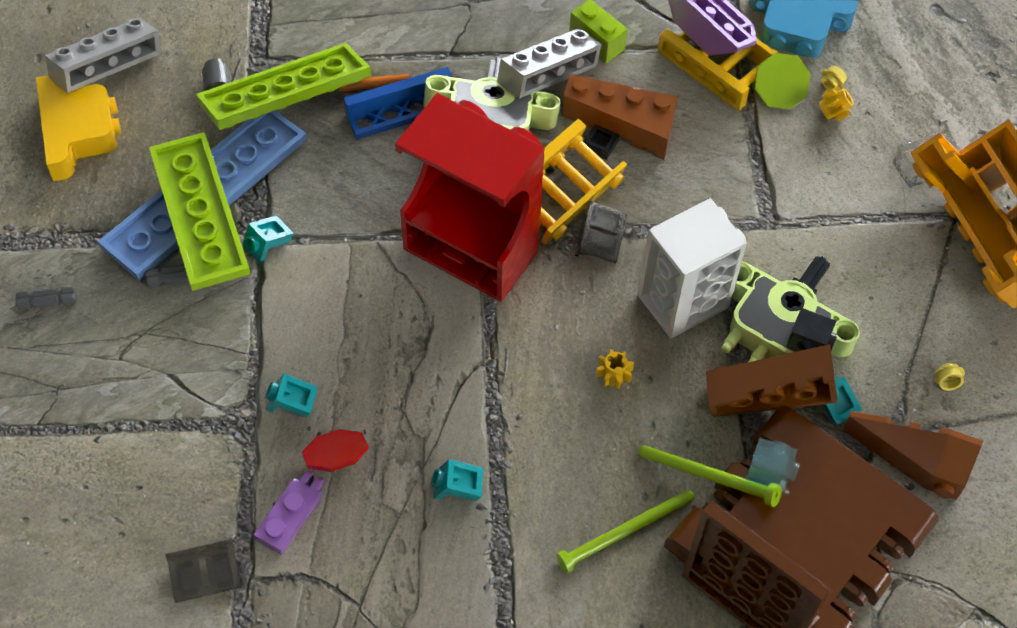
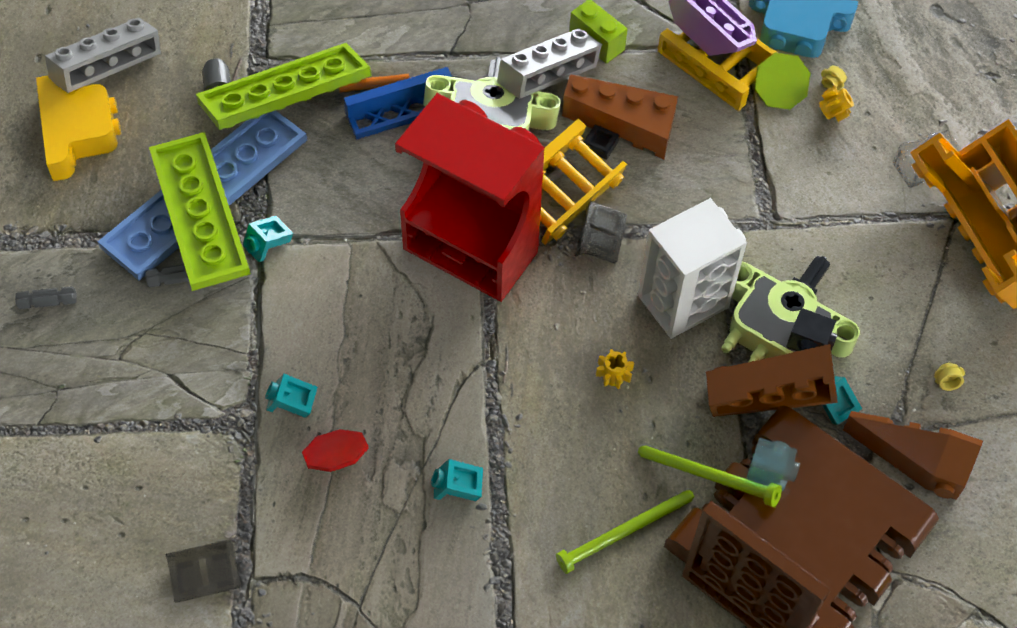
(289, 513): medium lavender hinge -> none

